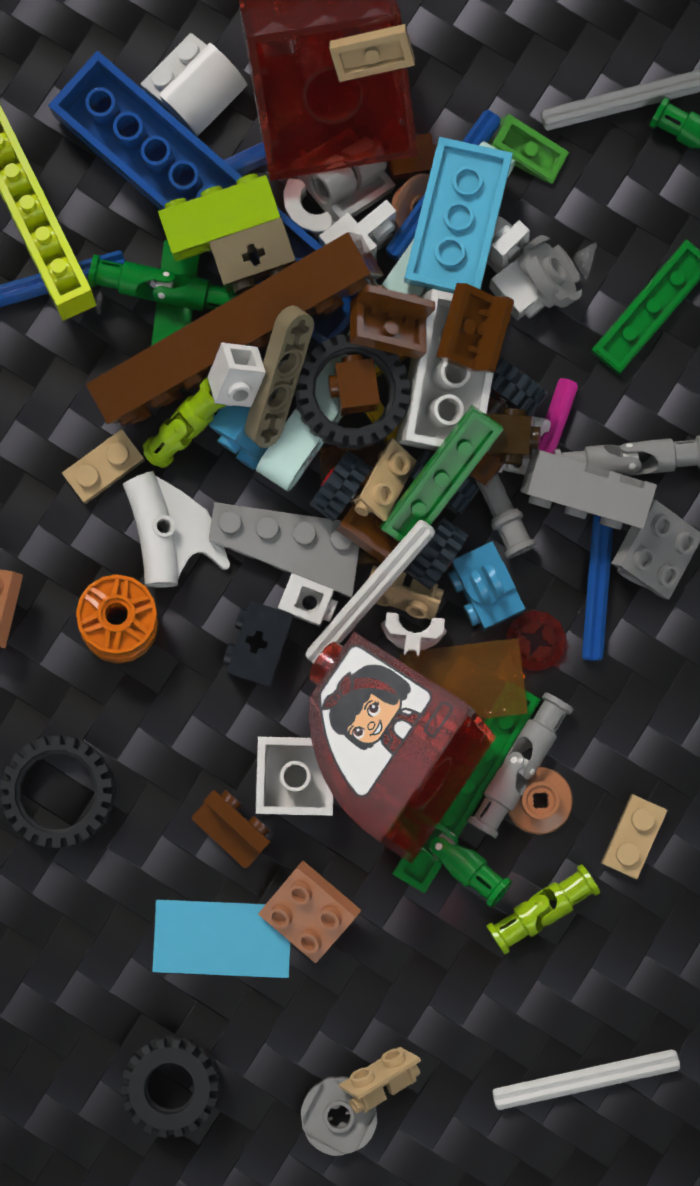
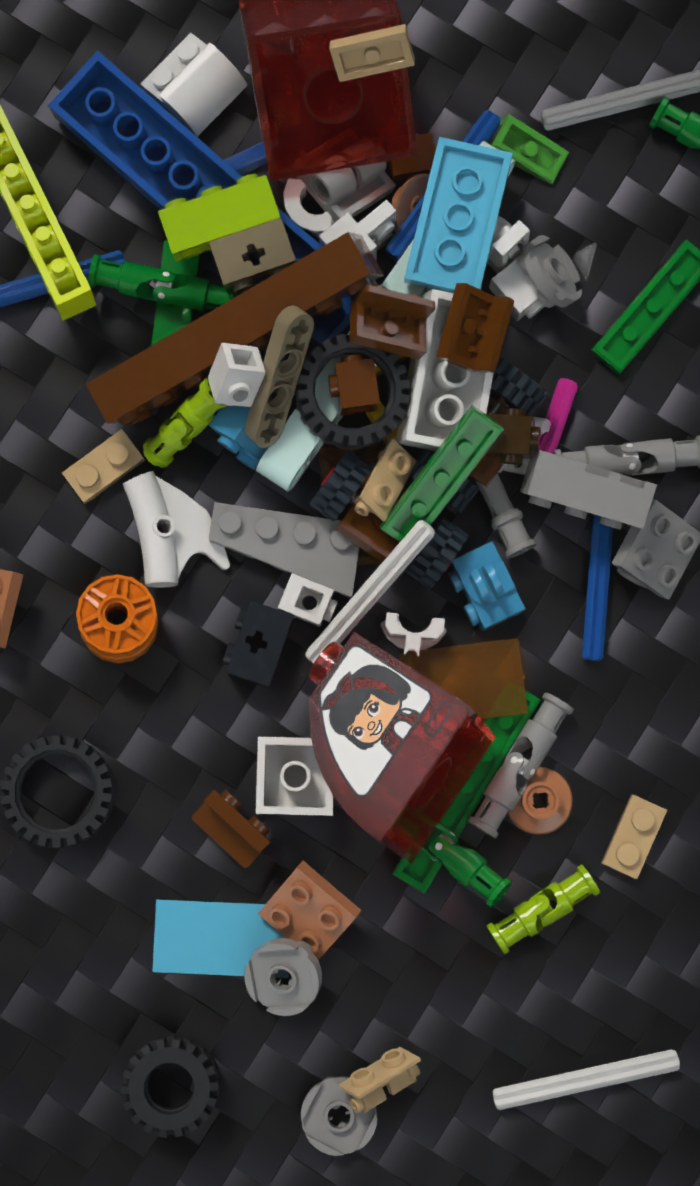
(294, 958): none -> light grey plate
(415, 600): tan hinge -> none
(552, 633): clear red gear -> none

